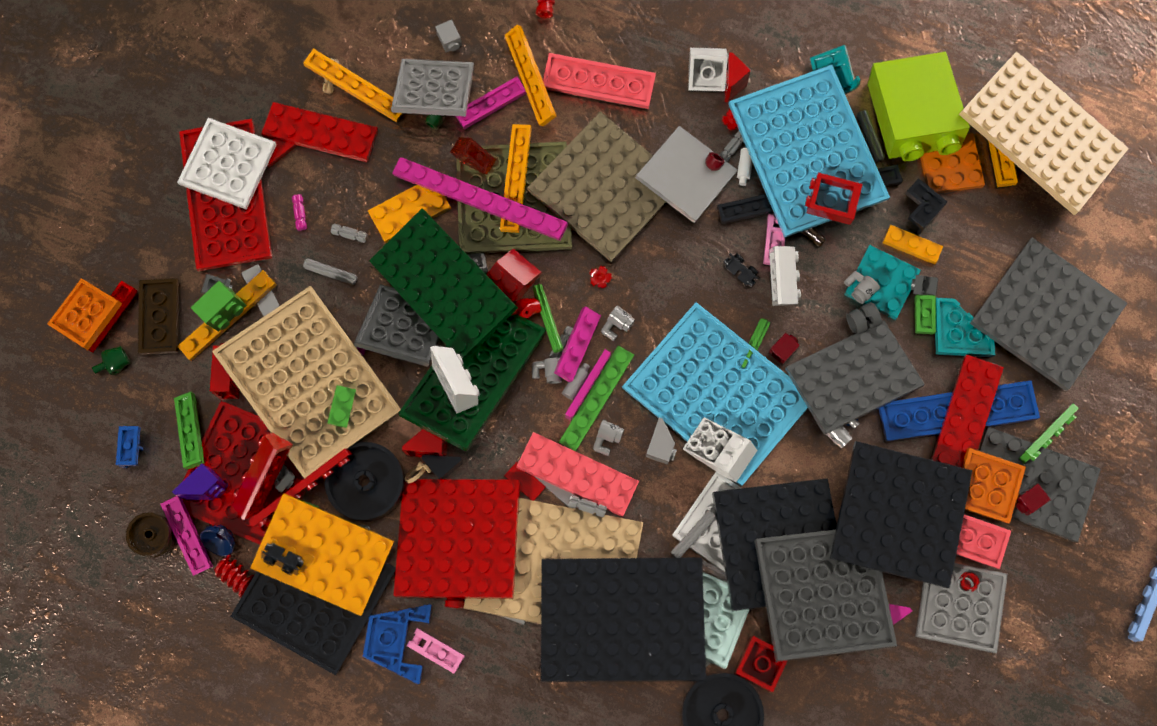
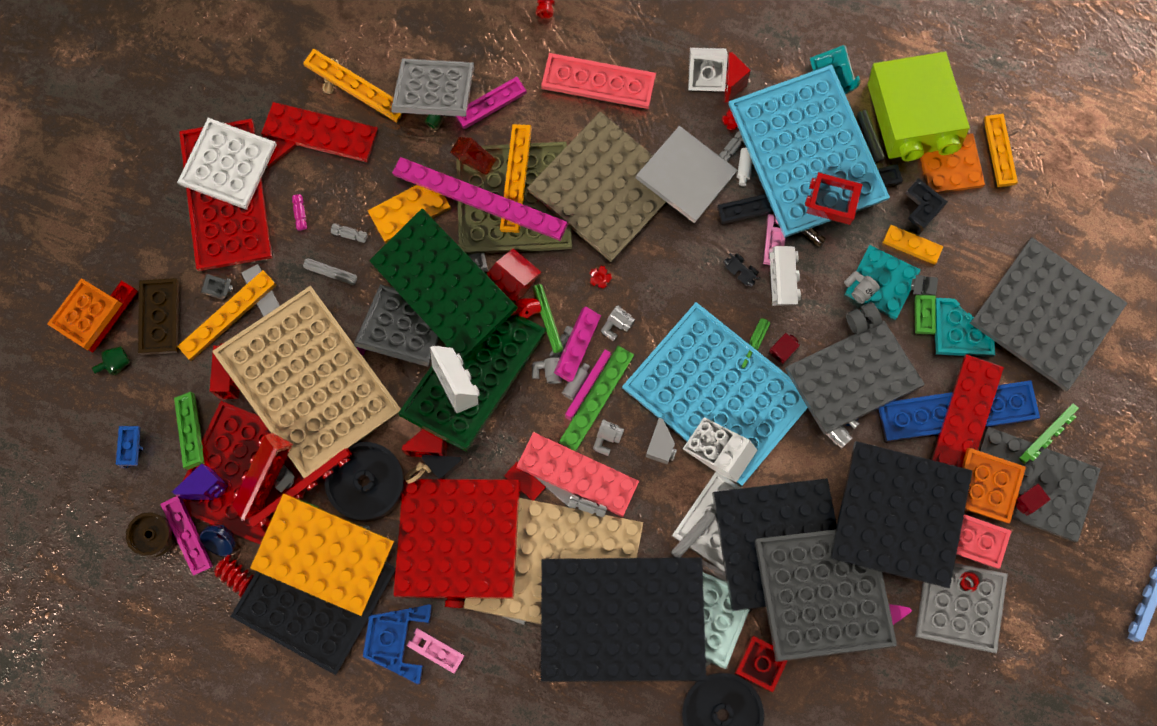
(218, 306): bright green brick -> none
(274, 557): black hinge -> none
(341, 406): bright green plate -> none
(448, 36): light grey brick -> none
(530, 75): light orange plate -> none
(714, 161): dark red piece -> none
(1044, 132): tan plate -> none

